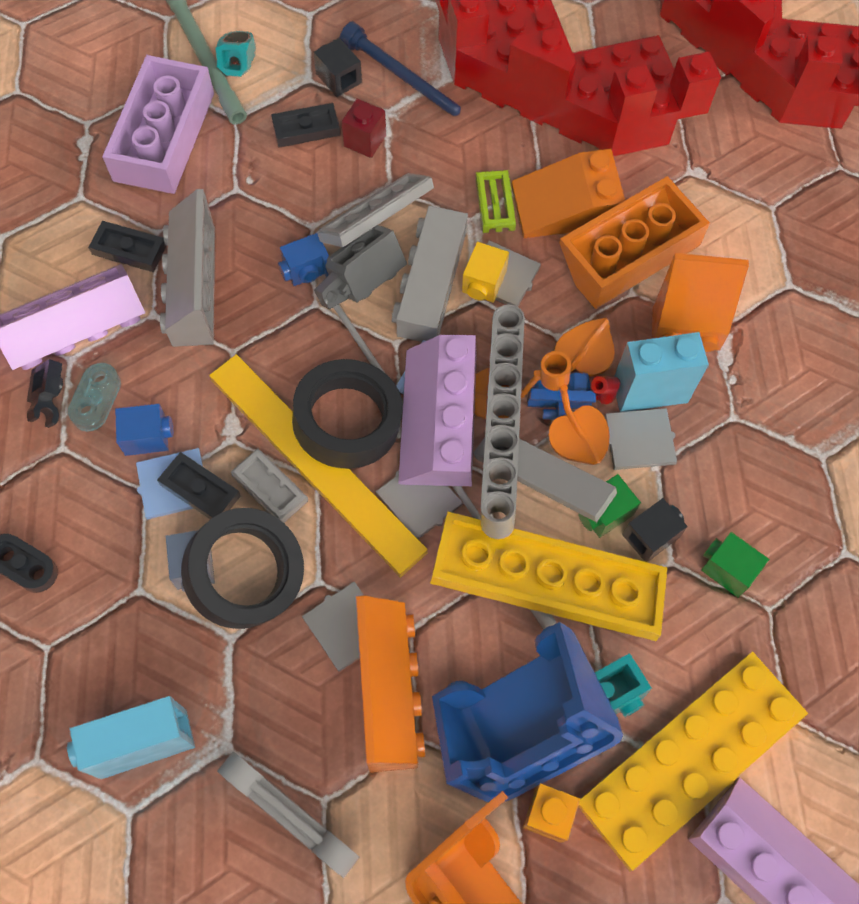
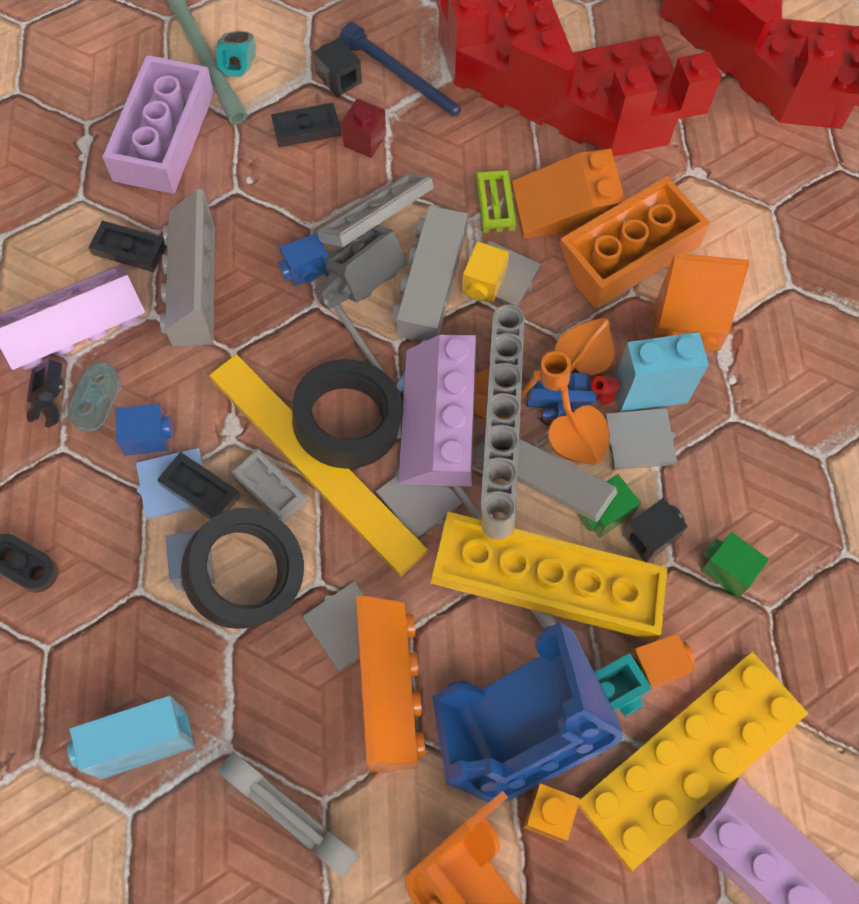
(664, 660): none -> orange brick

